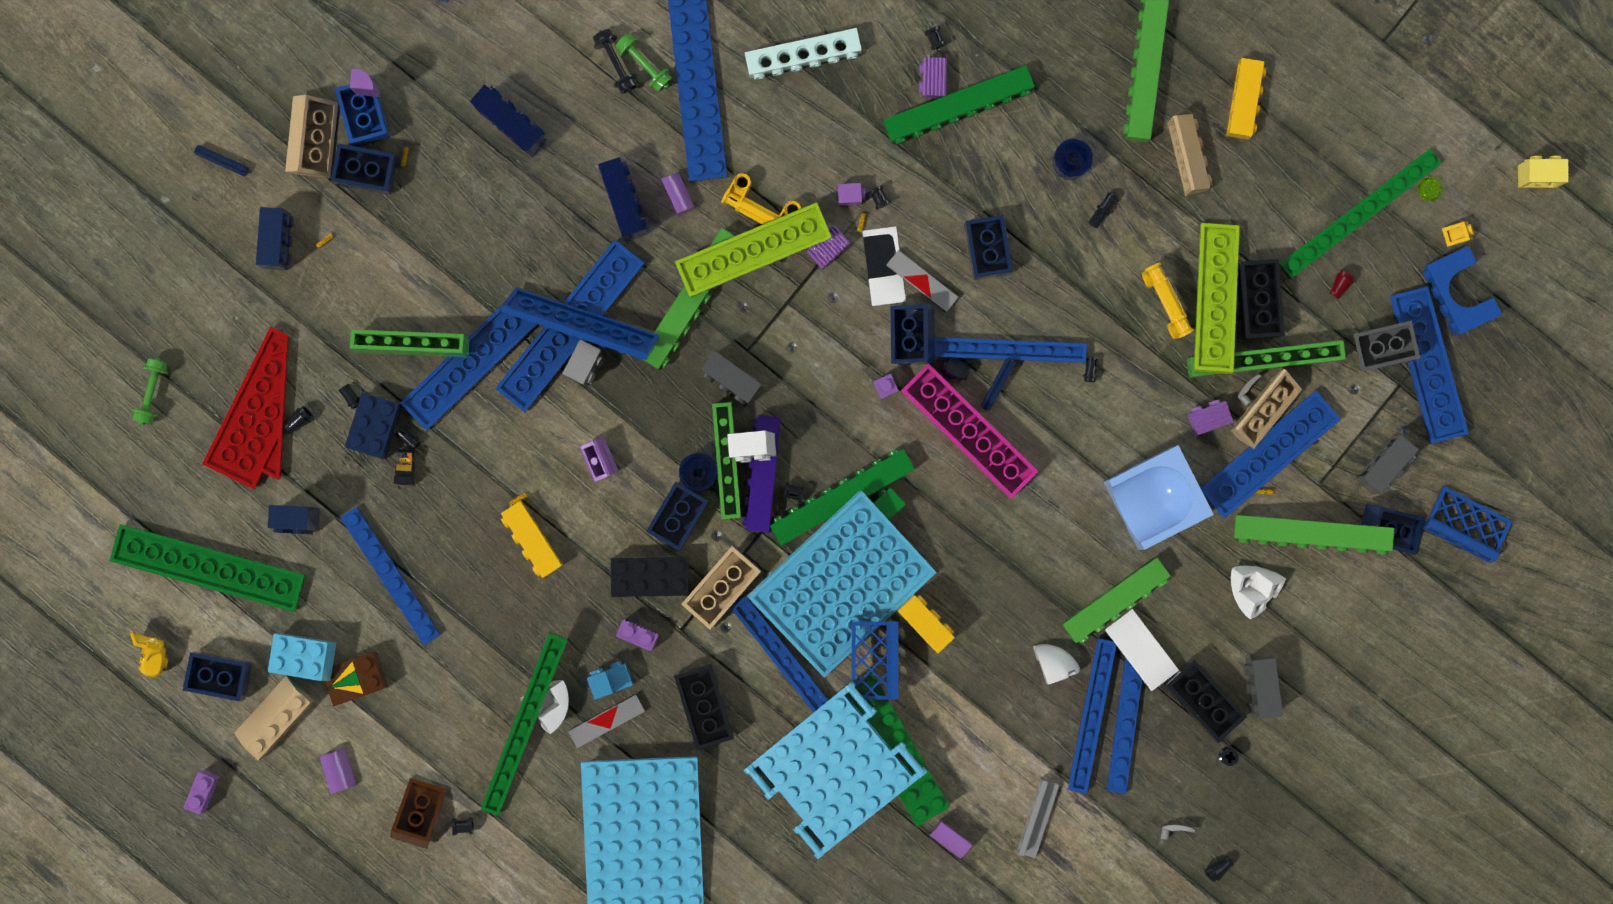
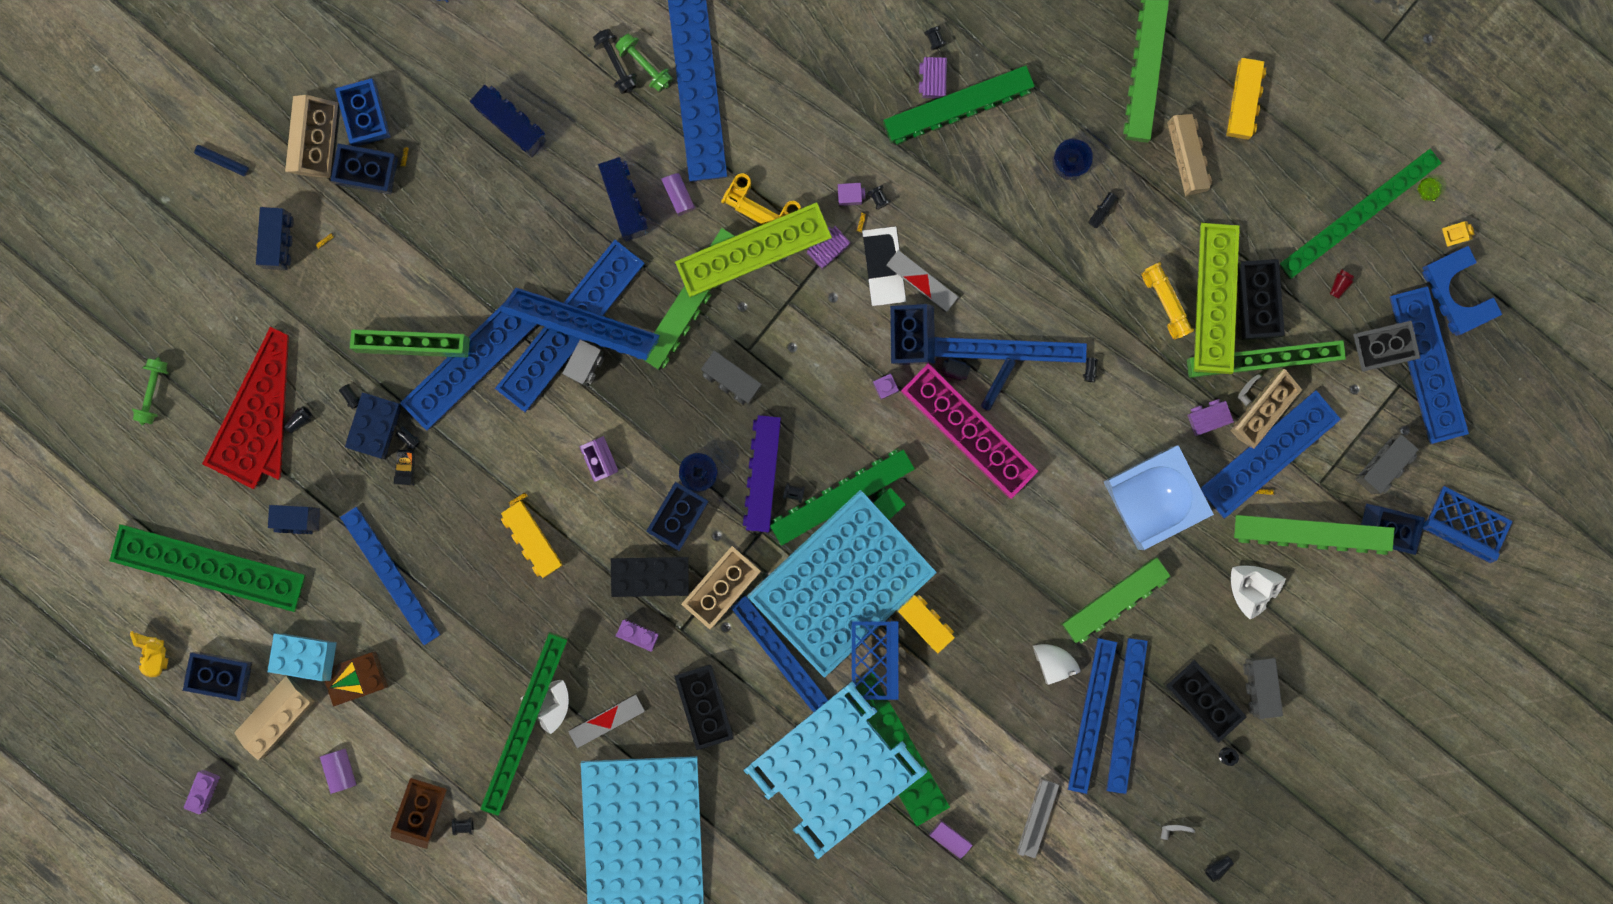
(363, 84): medium lavender brick -> none
(609, 681): dark azure brick -> none
(726, 466): bright green brick -> none
(751, 445): white brick -> none
(810, 45): light aqua brick -> none
(988, 247): dark blue brick -> none
(1142, 650): white sticker -> none
(1543, 172): light yellow brick -> none

